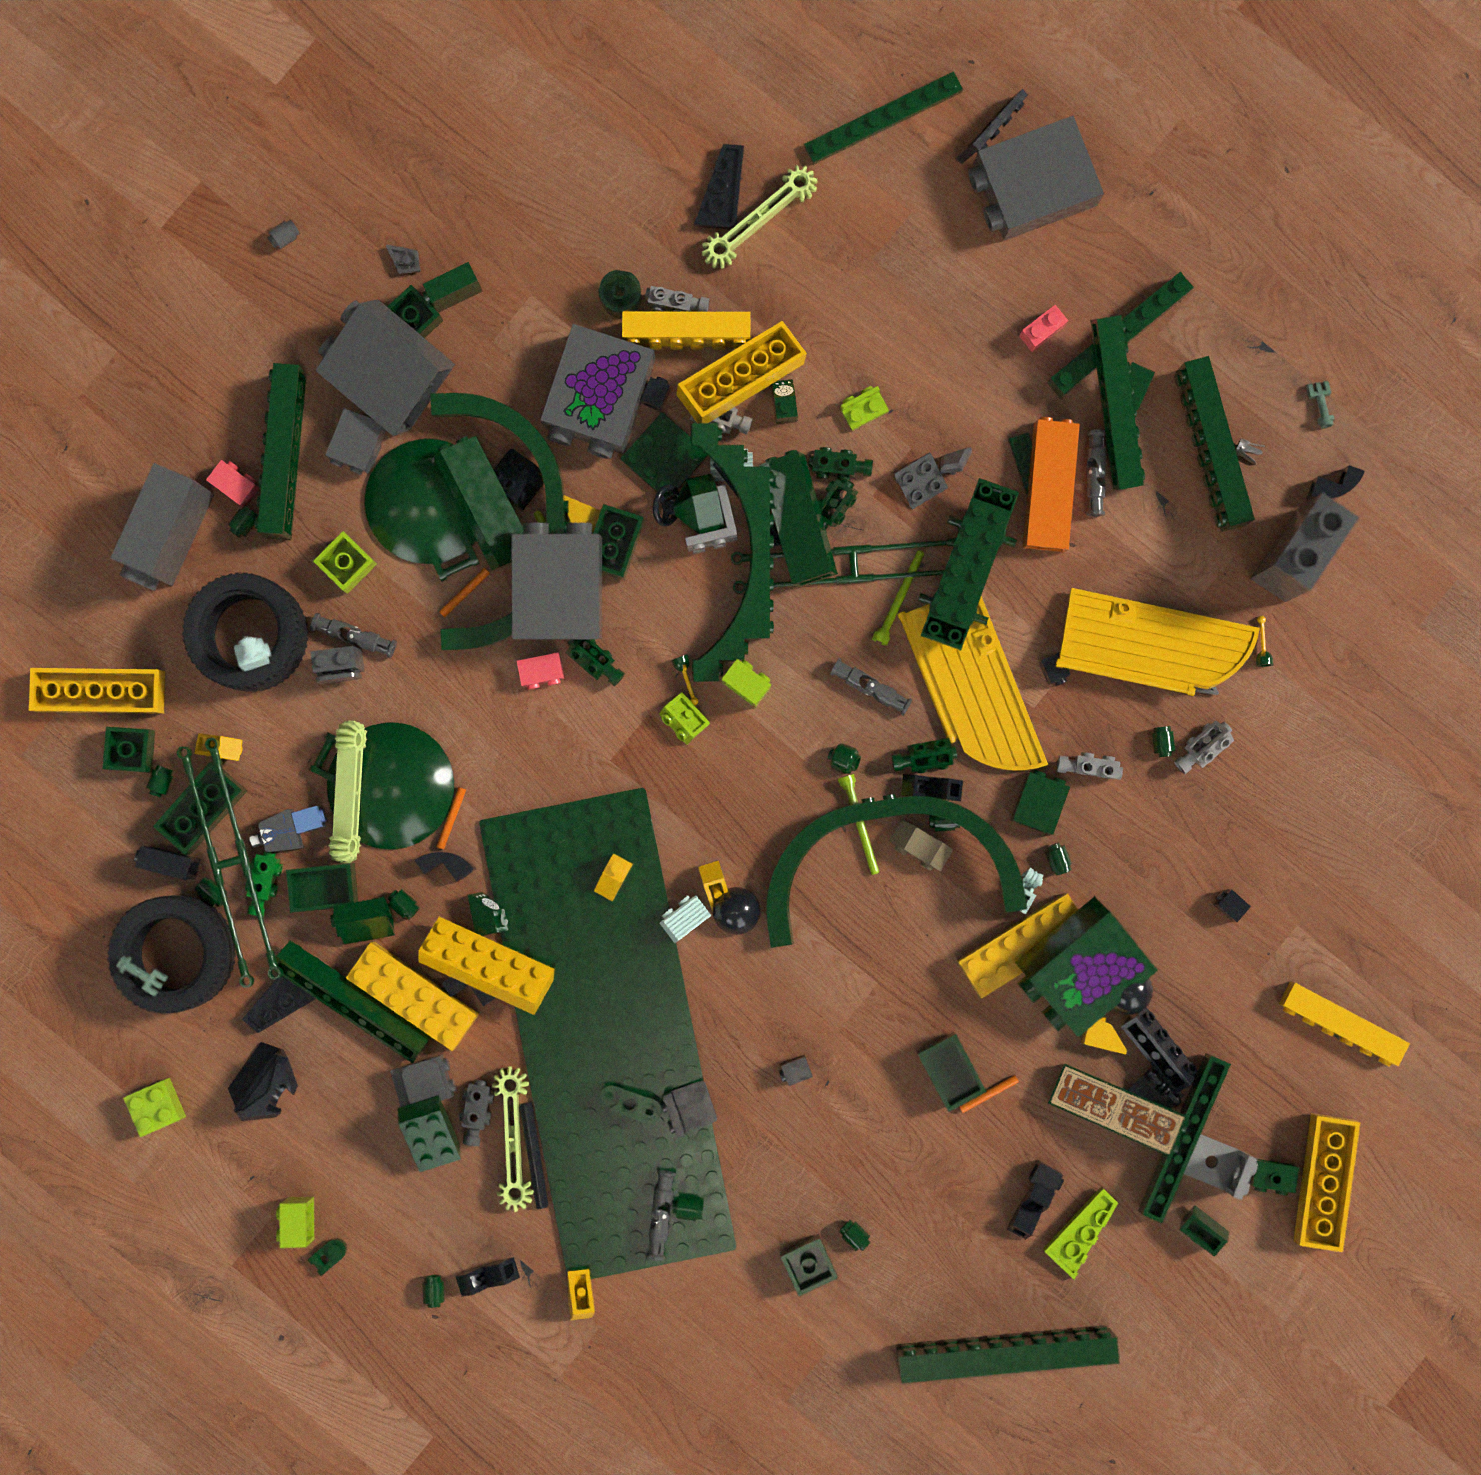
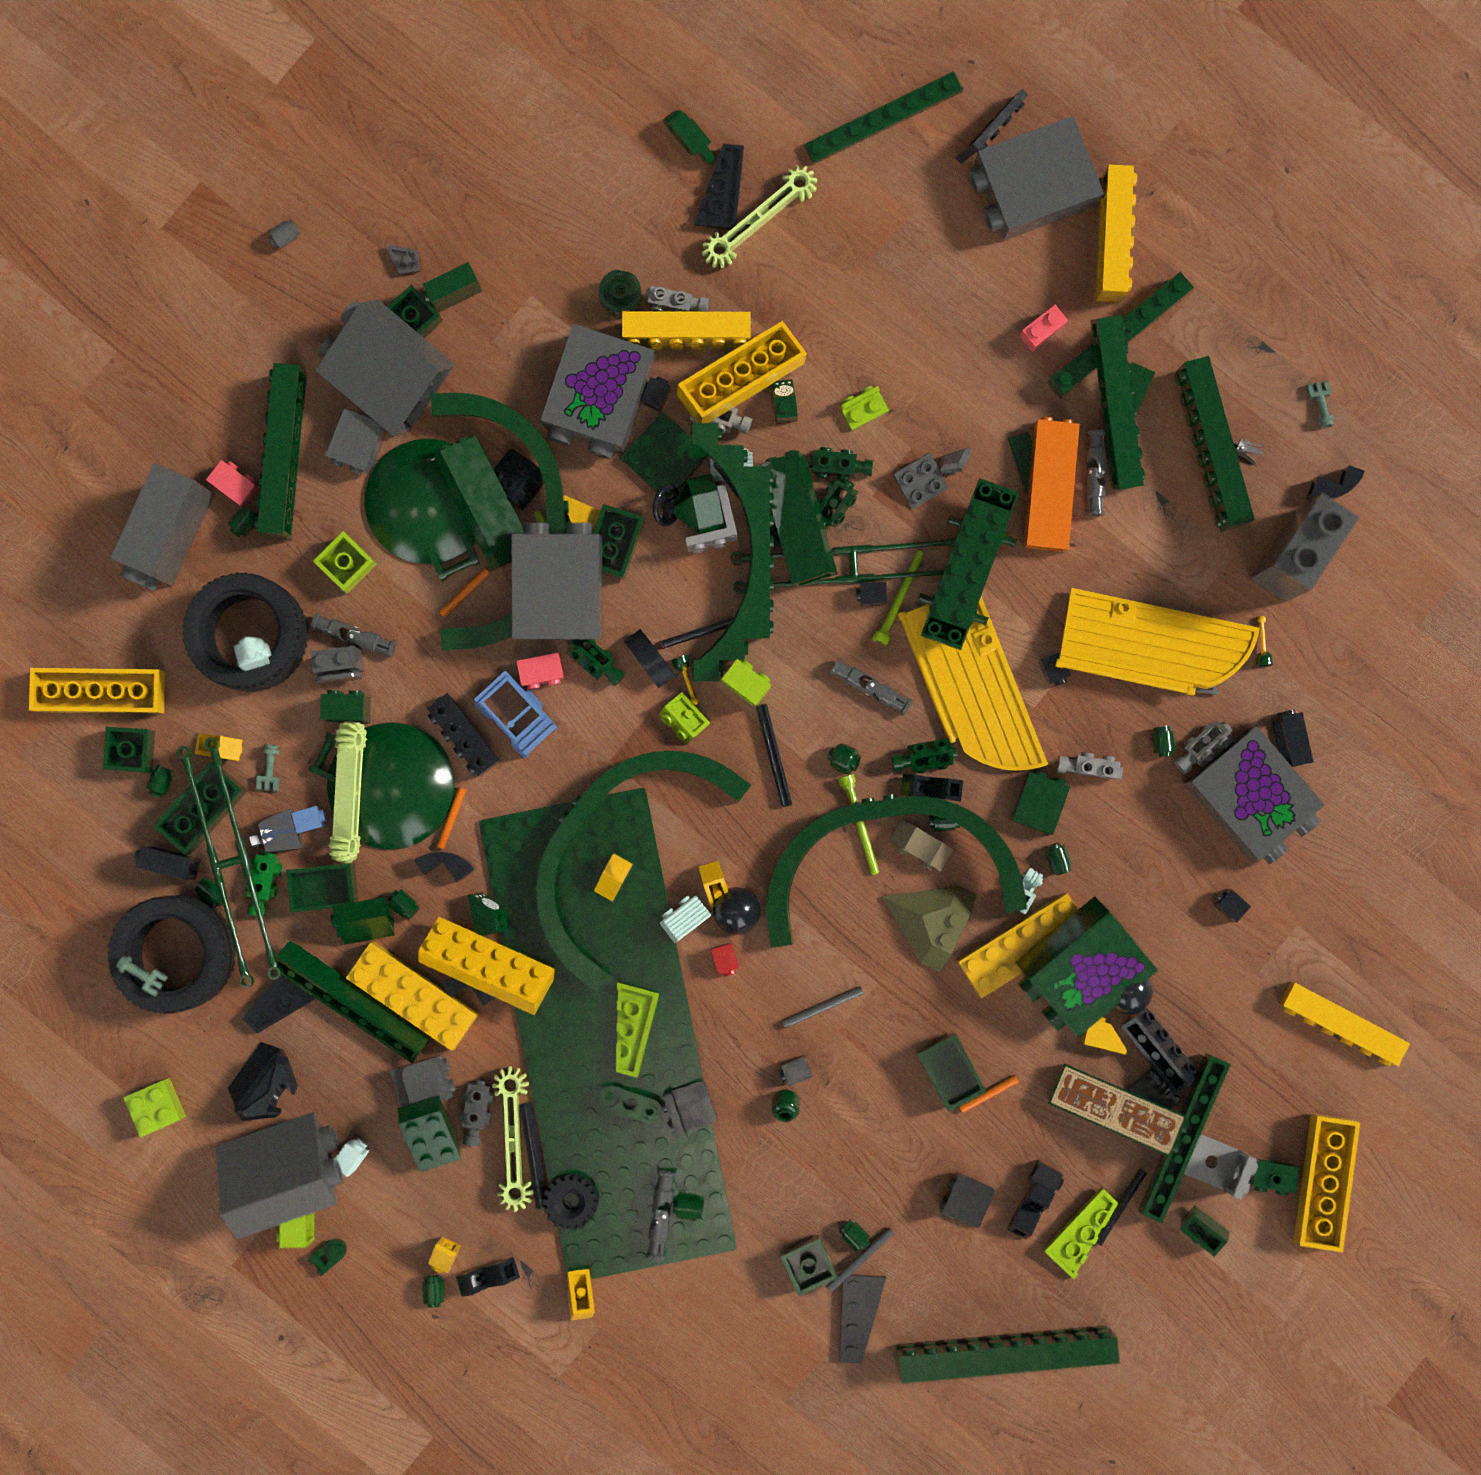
(268, 778): none -> sand green hinge
(277, 1174): none -> dark grey brick
(342, 707): none -> dark green brick
(352, 1155): none -> light aqua brick
(444, 1255): none -> yellow slope
(463, 735): none -> black brick
(530, 736): none -> medium blue piece
(565, 1217): none -> black tyre
(583, 806): none -> dark green arch
(635, 1018): none -> lime wing
(649, 658): none -> black brick
(689, 135): none -> dark green piece
(696, 633): none -> black bar
(725, 959): none -> red brick
(774, 755): none -> black axle
(785, 1105): none -> dark green head
(823, 1007): none -> dark grey bar
(859, 1307): none -> black wing
(860, 1259): none -> dark grey bar
(872, 594): none -> black brick
(932, 921): none -> olive wedge
(966, 1200): none -> black bracket
(1115, 233): none -> yellow brick
(1121, 1206): none -> black bar
(1256, 796): none -> dark grey brick
(1292, 737): none -> black window

